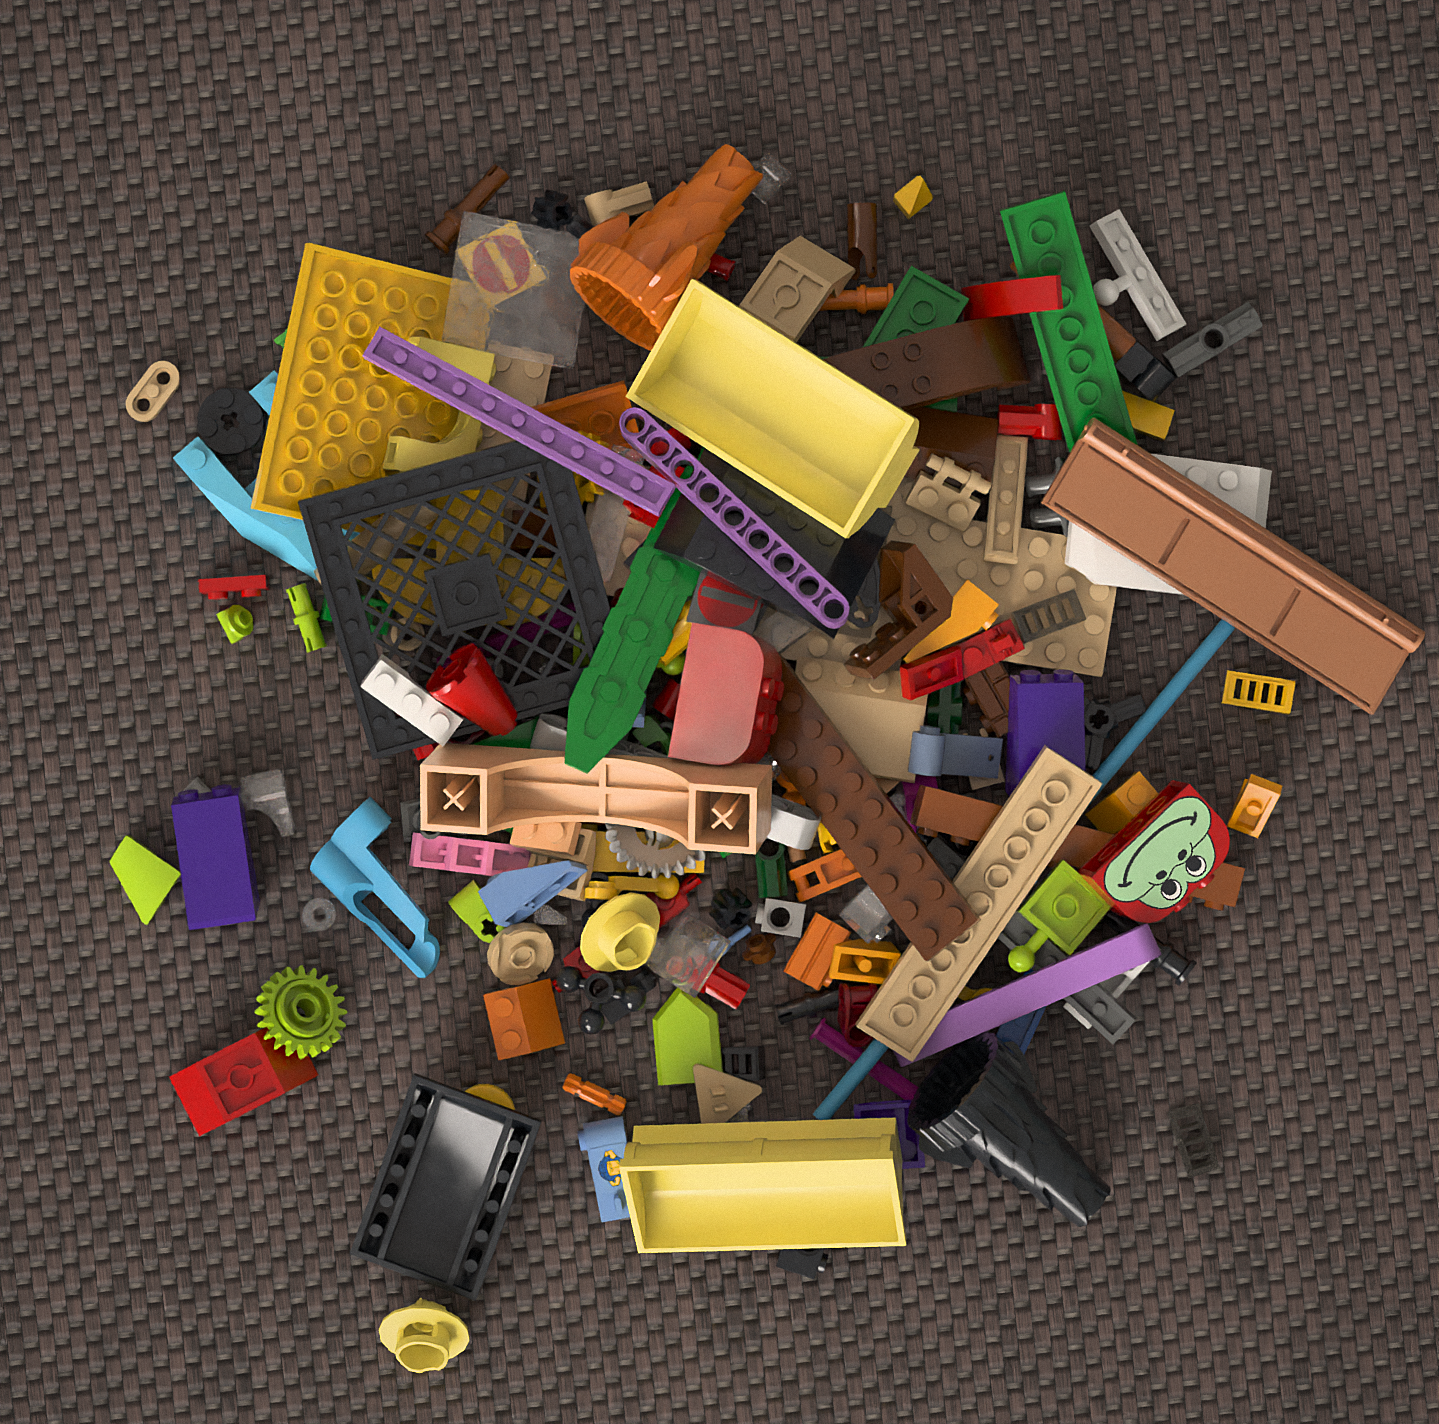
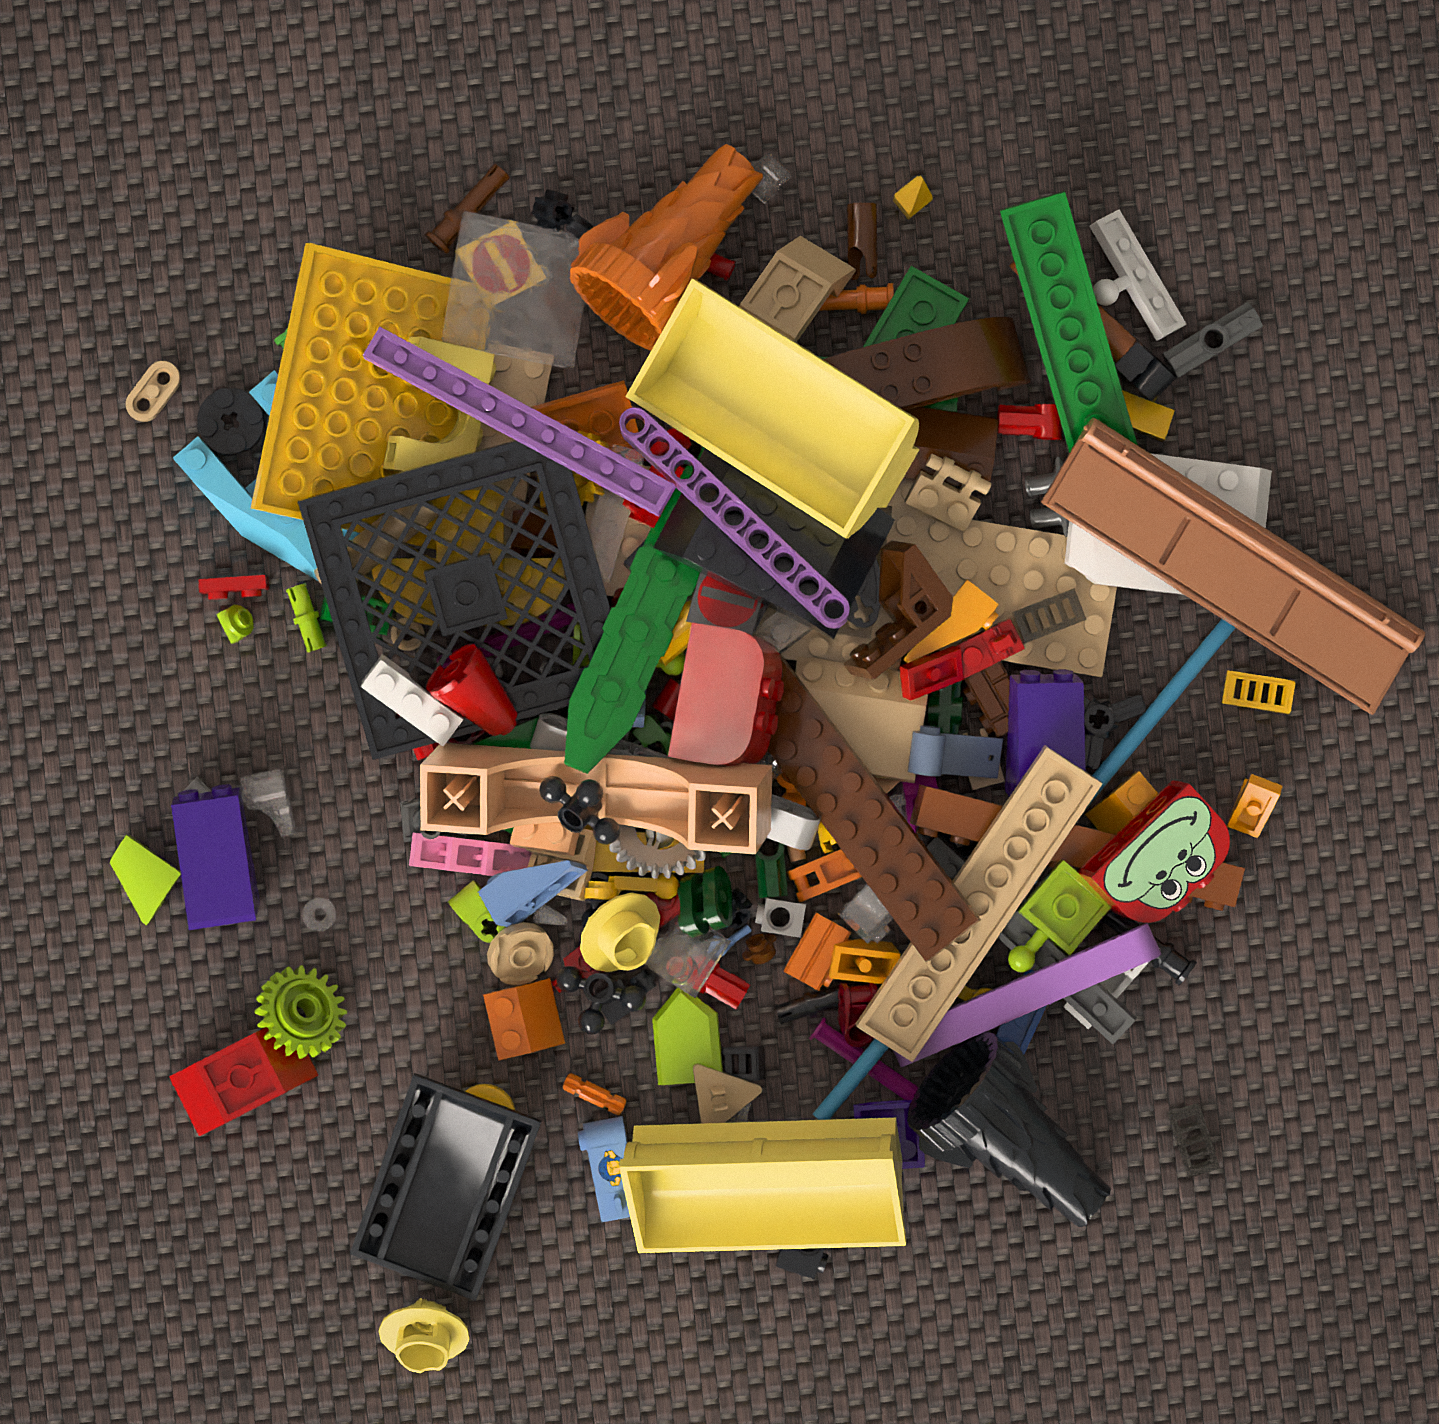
(354, 871): dark azure panel -> none
(580, 808): none -> black piece
(609, 203): tan piece -> none
(705, 902): none -> dark green brick
(1006, 500): tan tile -> none
(1013, 297): red slope -> none

